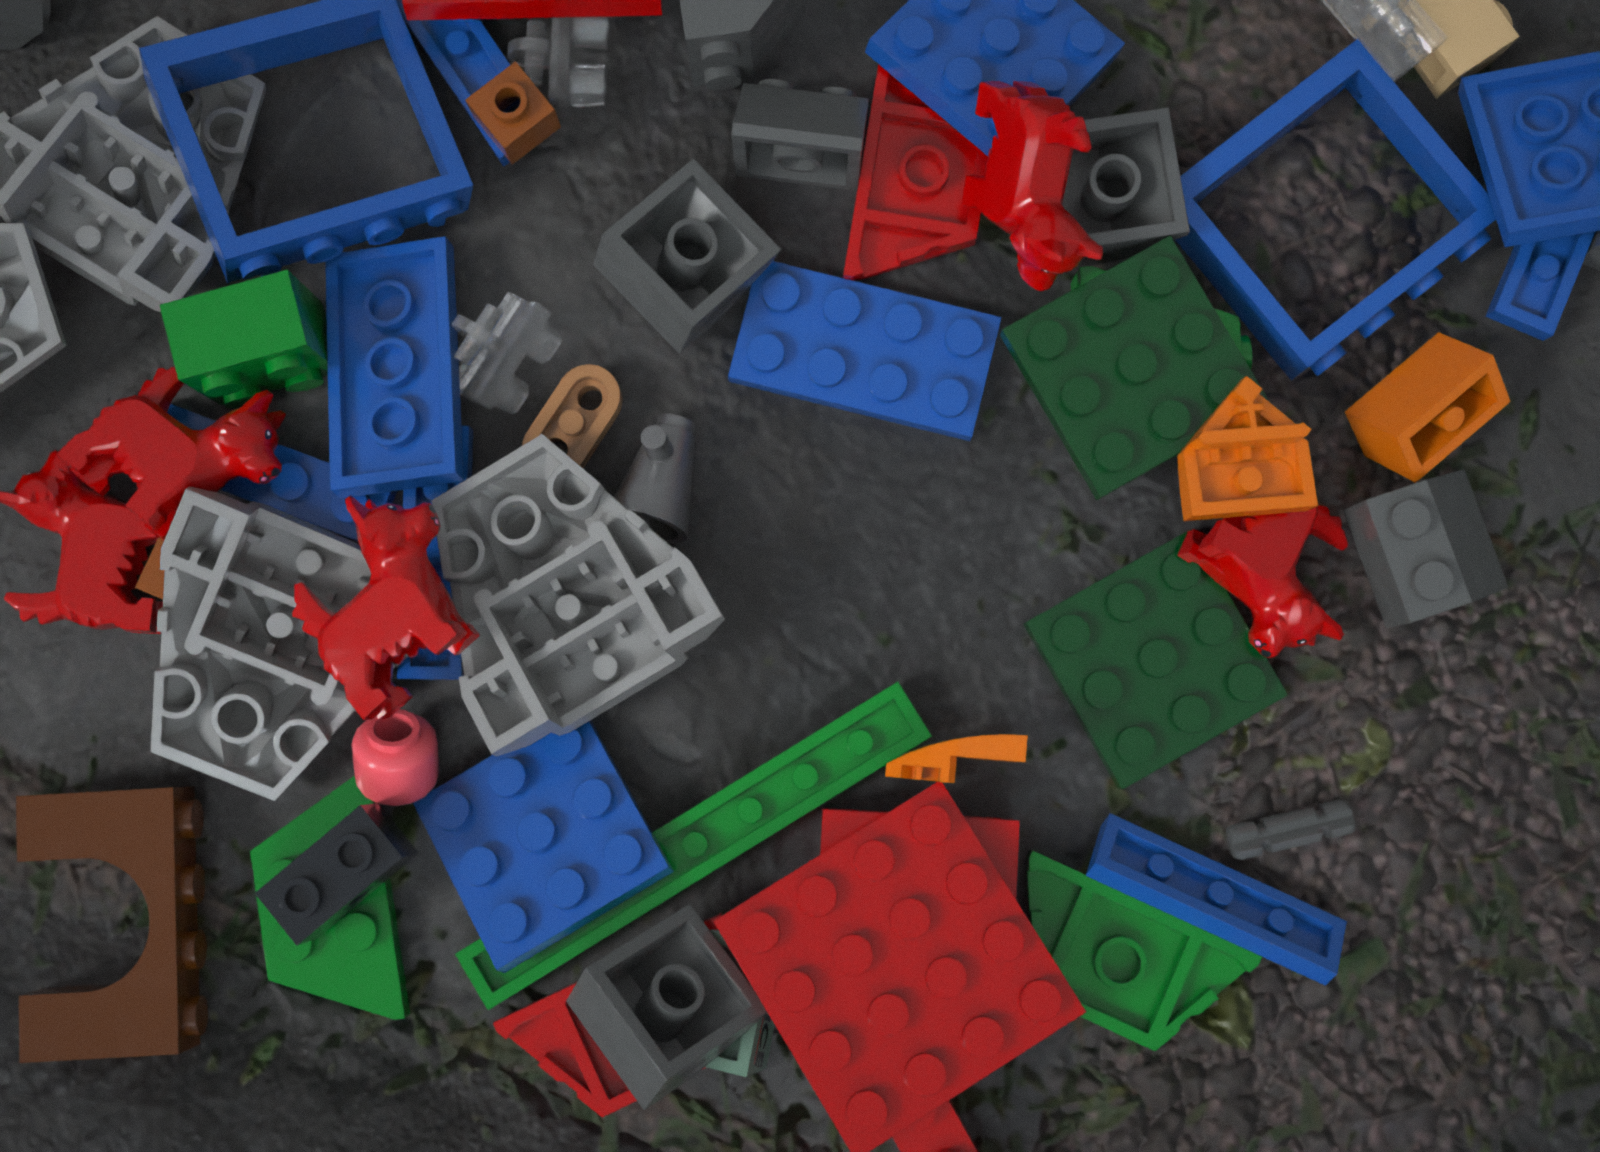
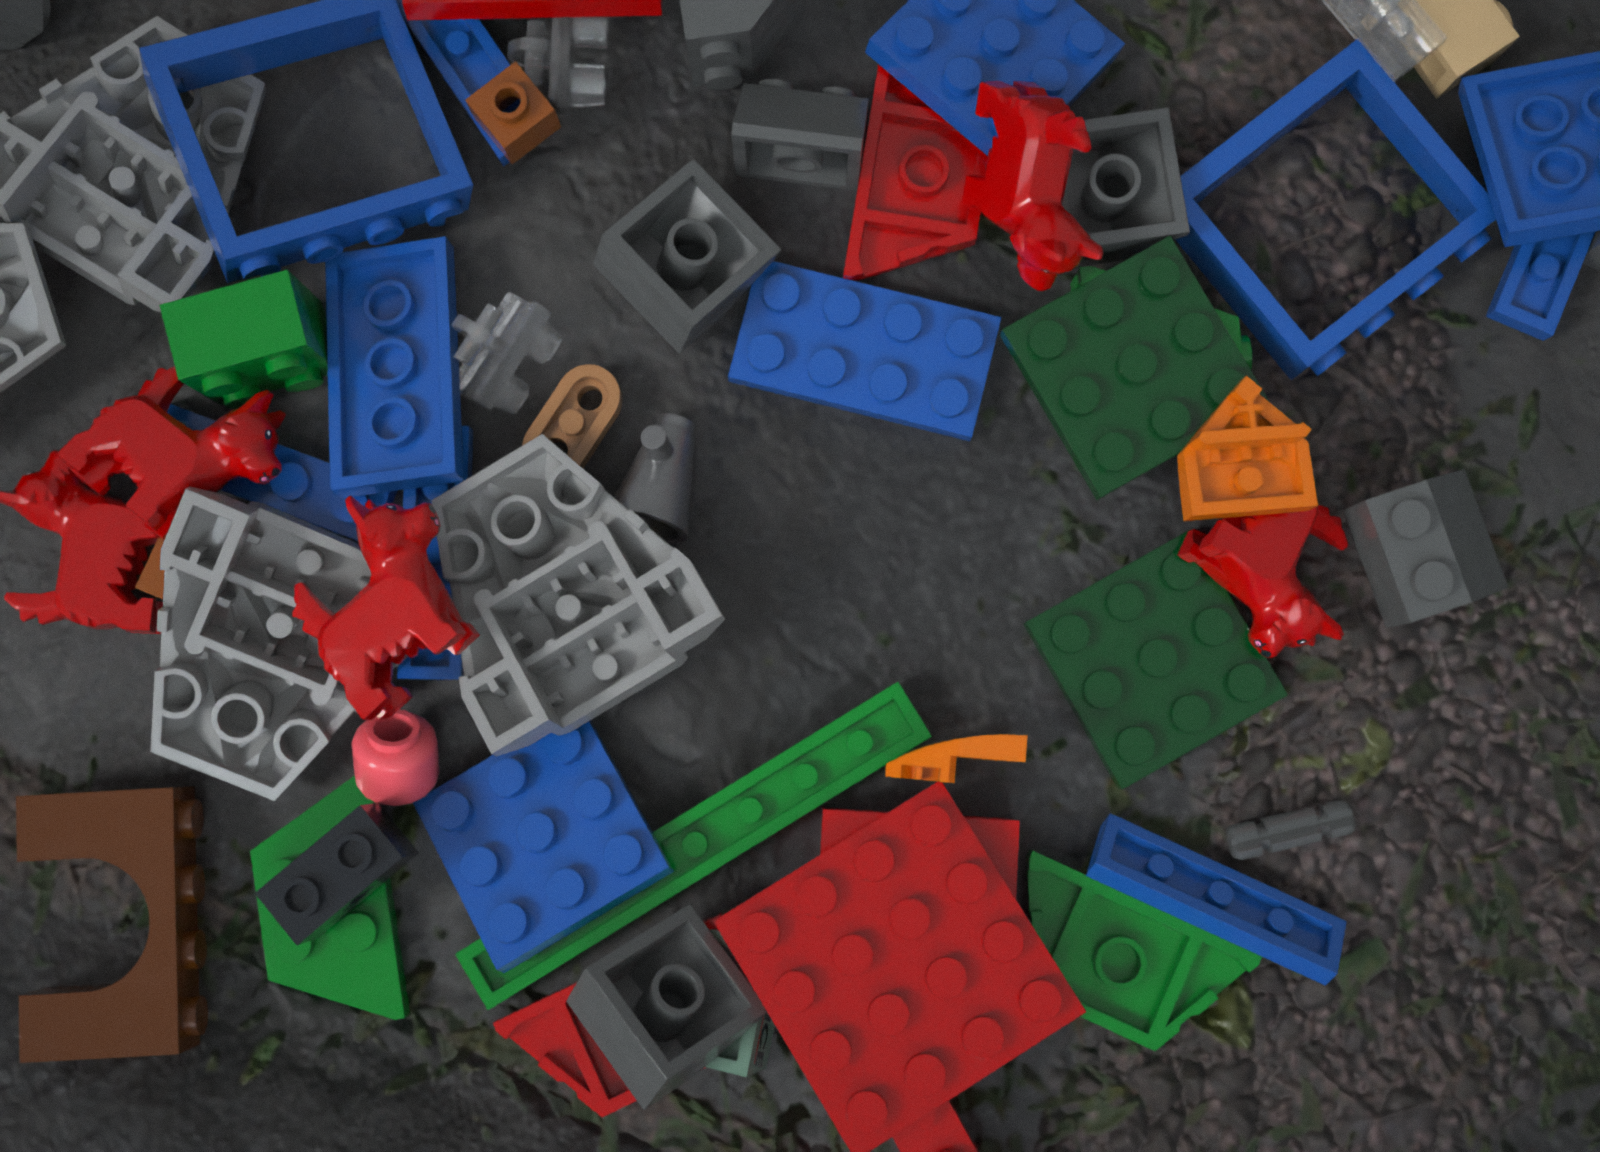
(1428, 406): orange brick -> none

